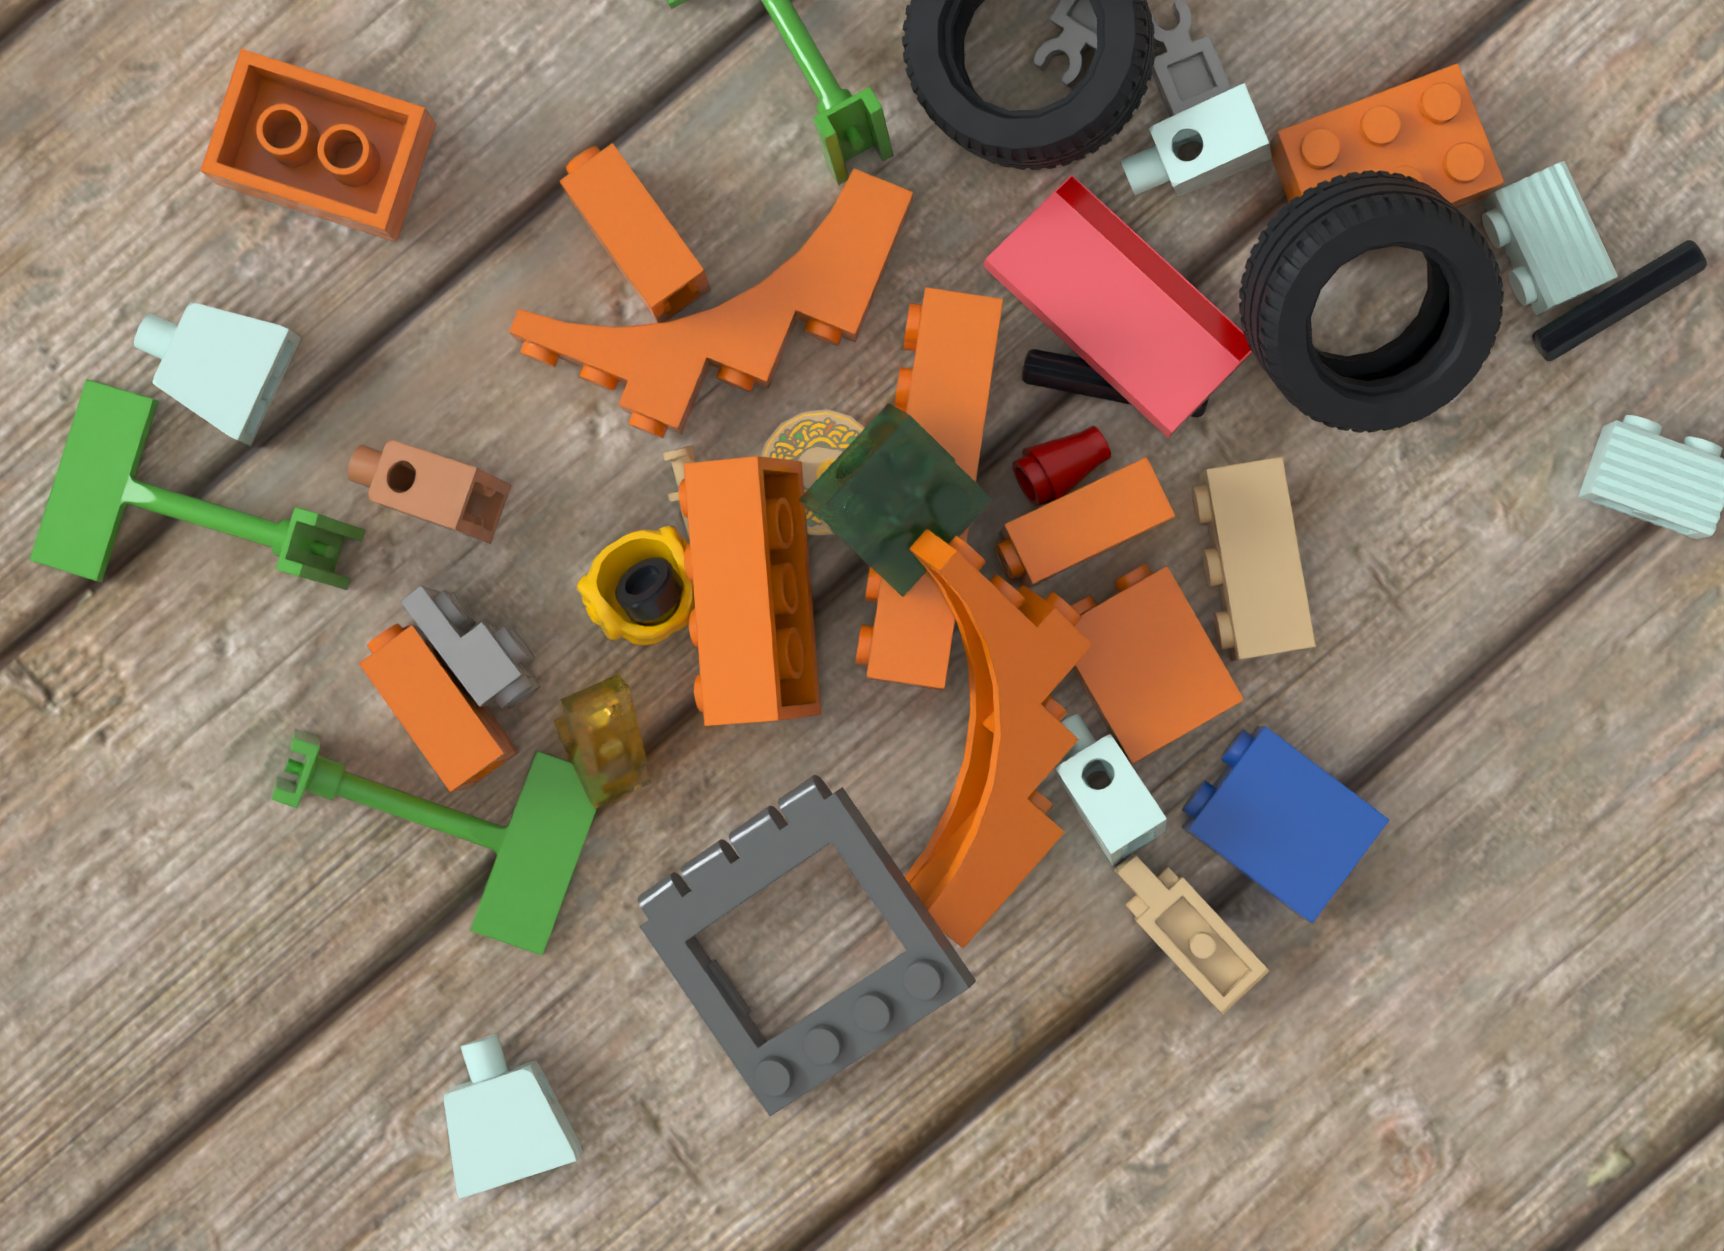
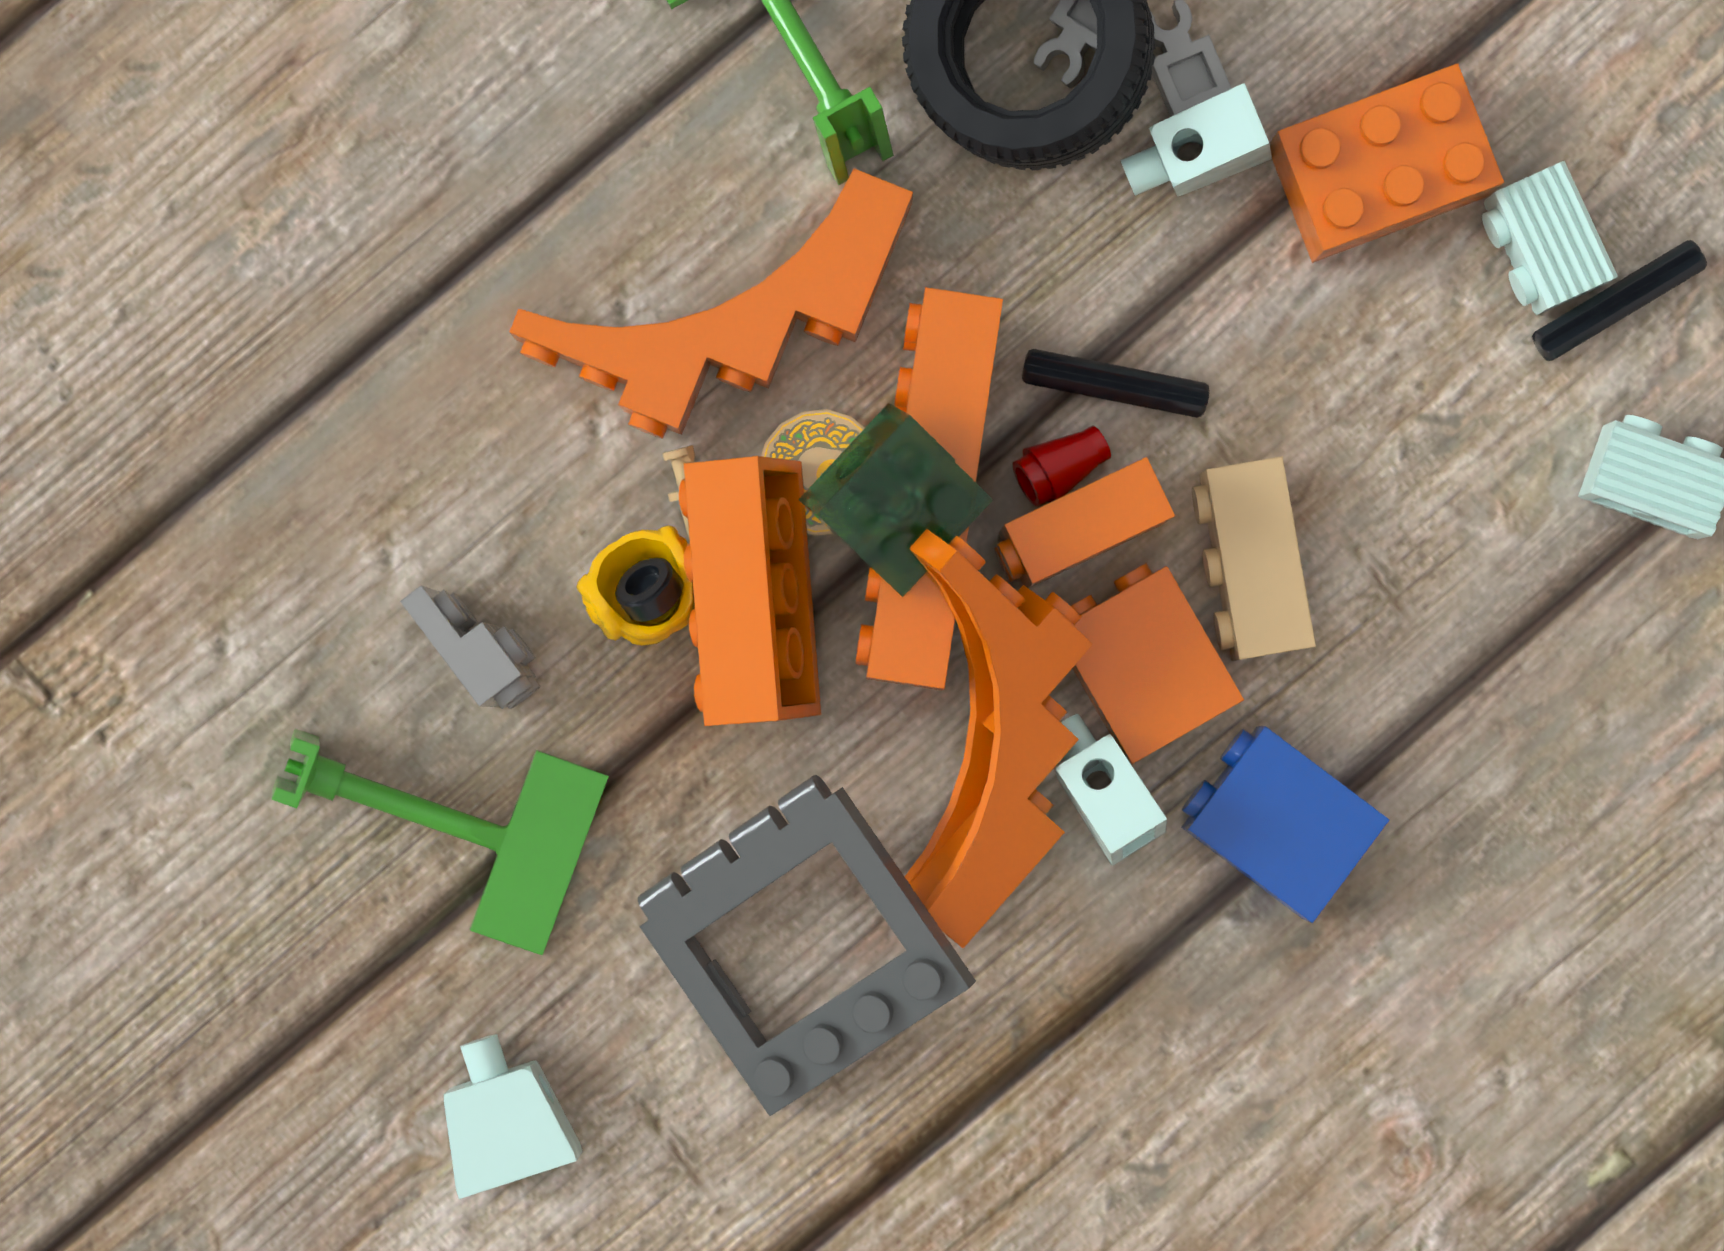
(100, 480): bright green piece -> none
(219, 364): light aqua torso -> none
(318, 145): orange brick -> none
(431, 488): nougat torso -> none
(435, 708): orange brick -> none
(604, 740): clear yellow slope -> none
(634, 232): orange brick -> none
(1119, 305): coral tile -> none
(1191, 933): tan hinge -> none
(1430, 357): black tyre -> none

